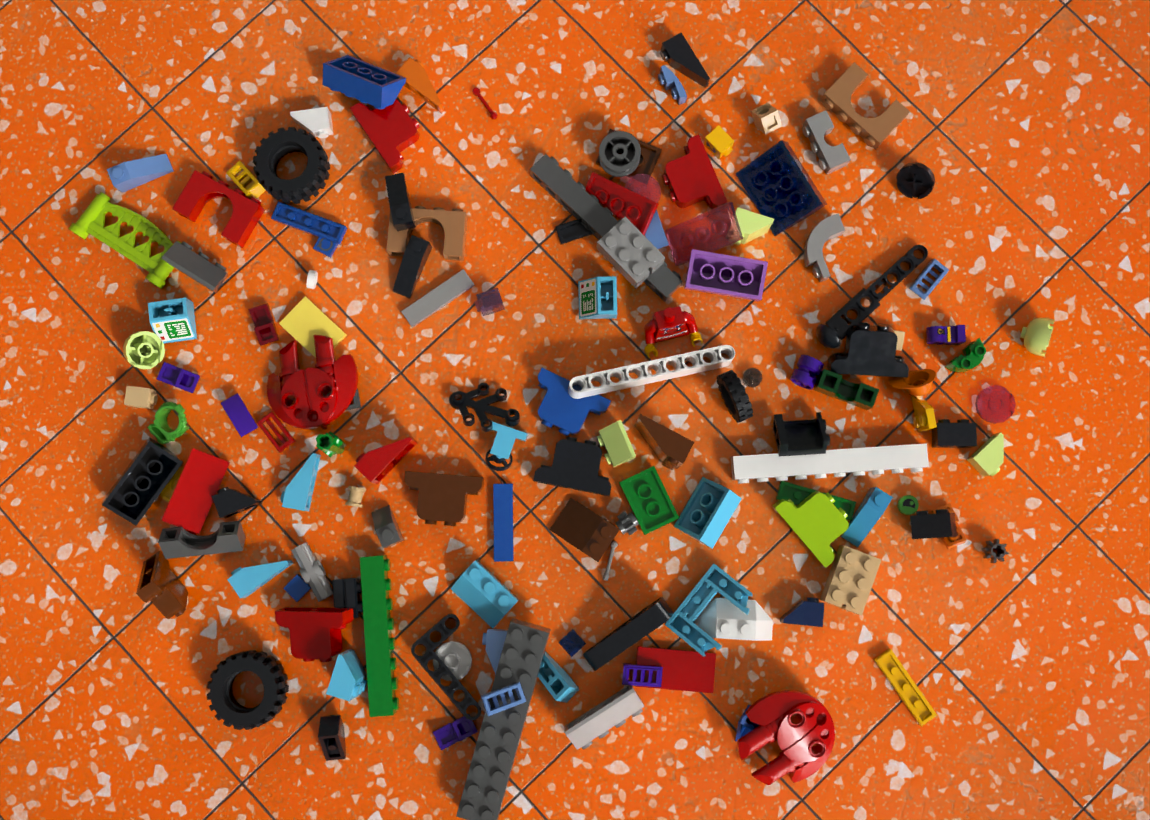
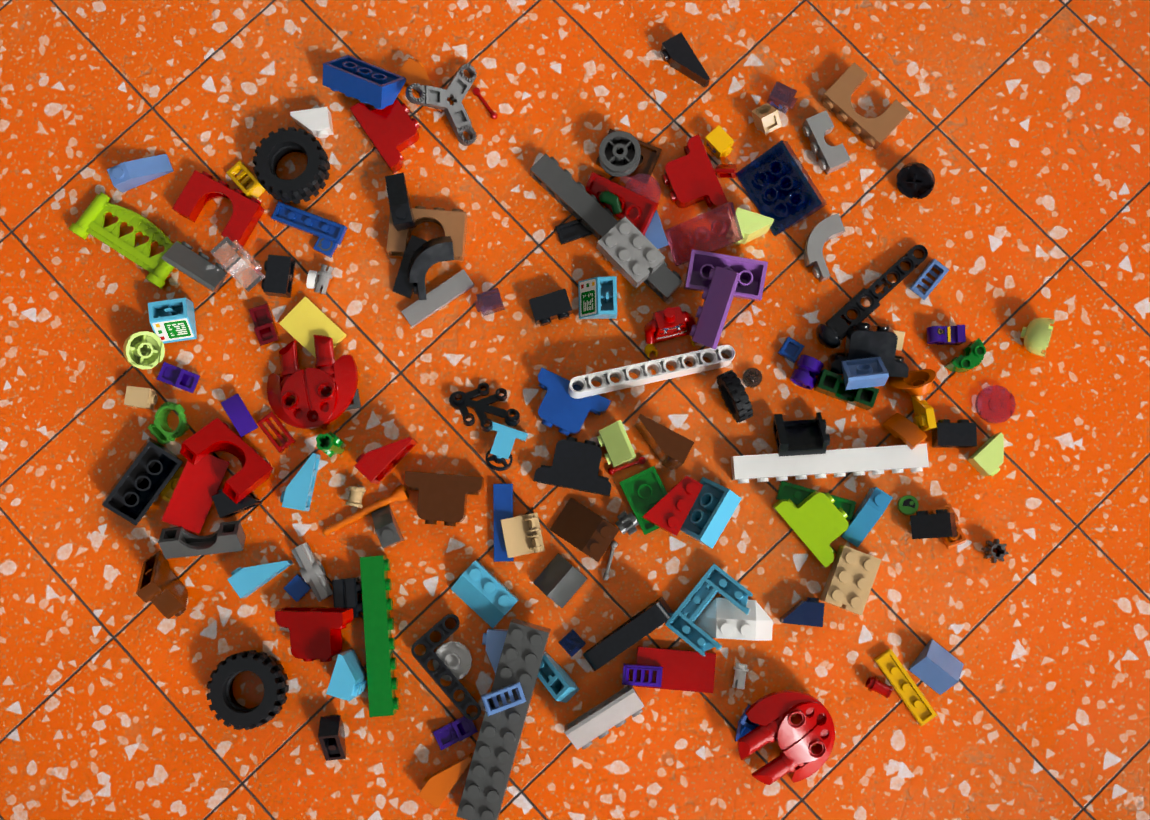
(219, 437): none -> red arch
(238, 263): none -> clear brick
(278, 276): none -> black brick
(323, 279): none -> light grey pin
(398, 494): none -> orange piece
(425, 256): none -> black arch
(437, 98): none -> dark grey piece
(440, 783): none -> orange slope
(522, 535): none -> tan hinge
(550, 307): none -> black brick
(560, 580): none -> dark grey slope
(612, 200): none -> dark green arm
(641, 460): none -> red hinge
(671, 82): medium blue slope -> none
(675, 506): none -> red wing
(715, 306): none -> medium lavender slope
(726, 170): none -> red slope
(740, 675): none -> white pin
(782, 97): none -> brick
(791, 349): none -> blue tile
(864, 373): none -> medium blue slope
(876, 685): none -> red pin
(906, 430): none -> orange slope
(937, 667): none -> medium blue slope

